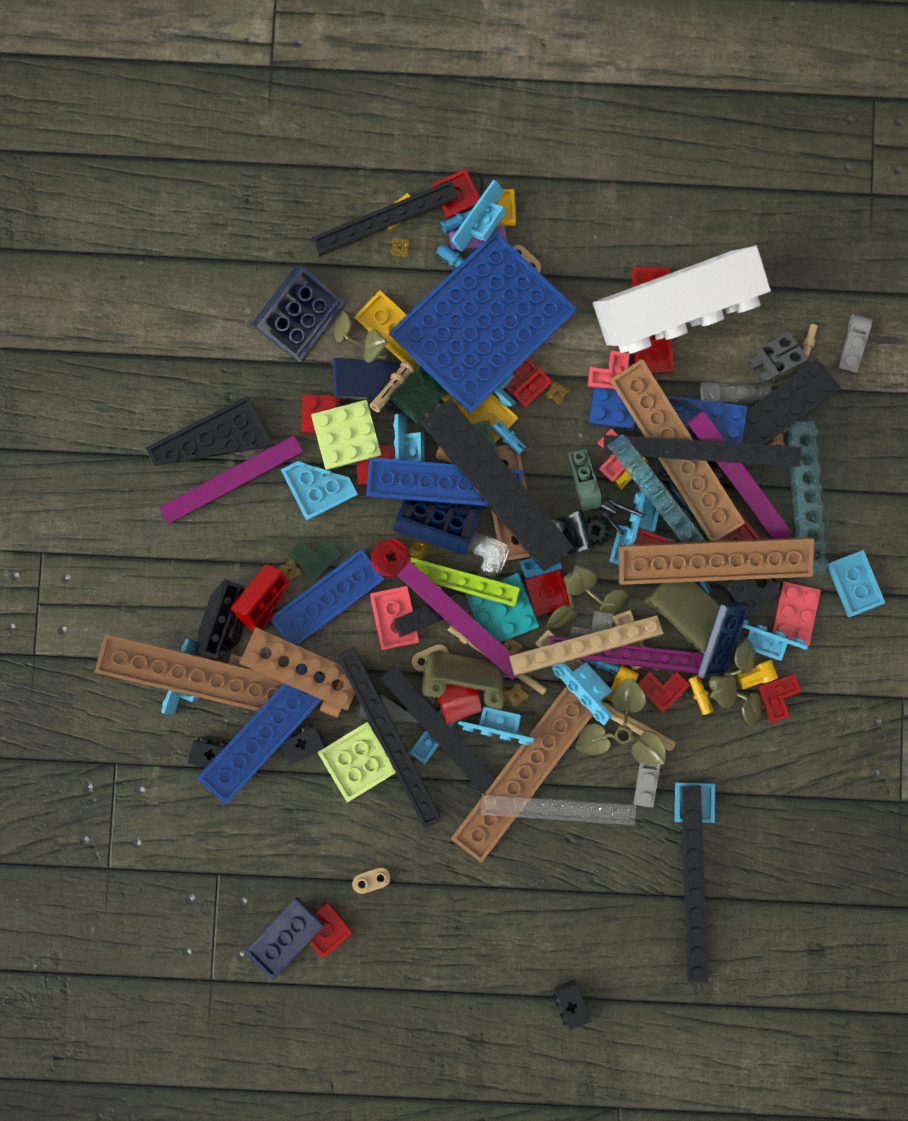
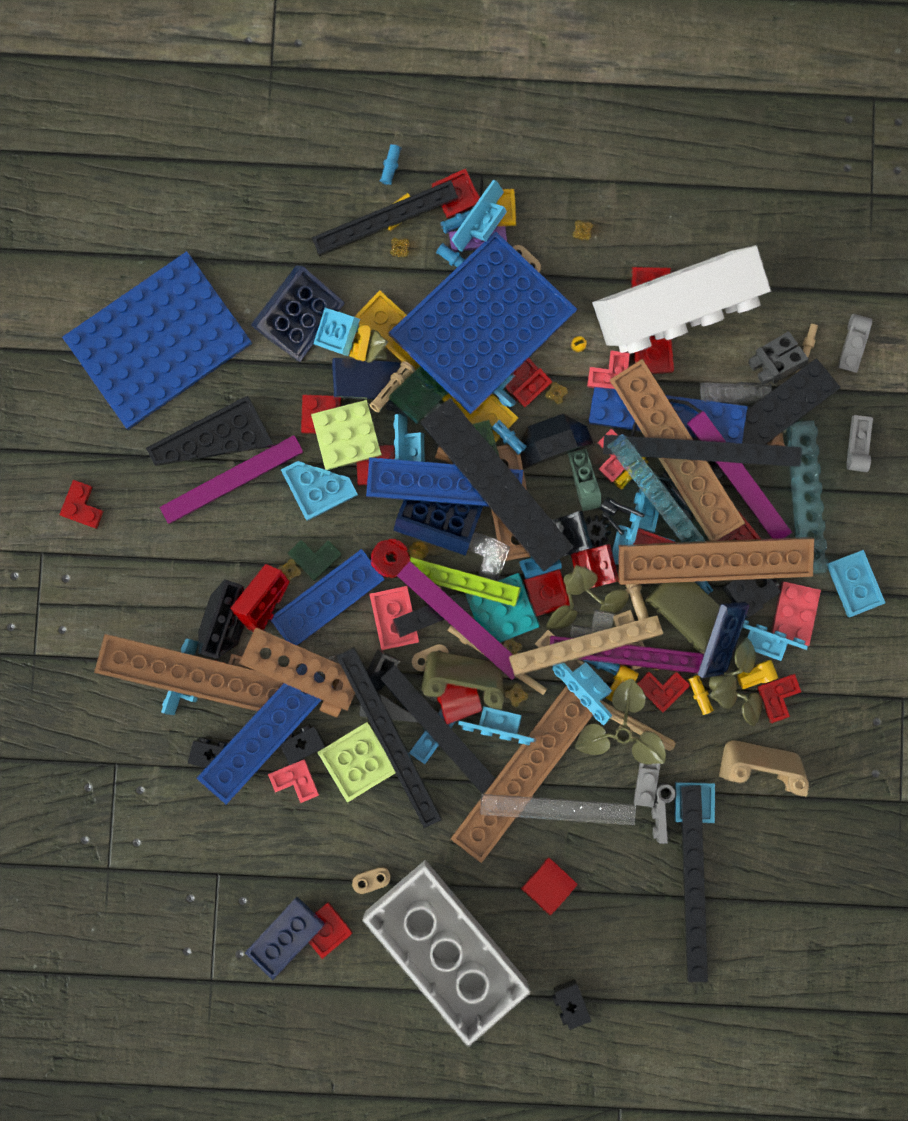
(76, 508): none -> red plate
(157, 340): none -> blue plate
(297, 775): none -> coral plate
(336, 331): none -> medium azure plate
(360, 342): none -> yellow plate
(381, 664): none -> black slope
(390, 164): none -> dark azure pin
(446, 952): none -> white brick
(549, 886): none -> red slope
(553, 439): none -> black wedge
(578, 234): none -> clear yellow plate
(579, 348): none -> yellow hinge
(600, 561): none -> red slope
(637, 600): none -> tan pin
(659, 813): none -> light grey plate
(742, 757): none -> tan windscreen
(859, 444): none -> light grey plate

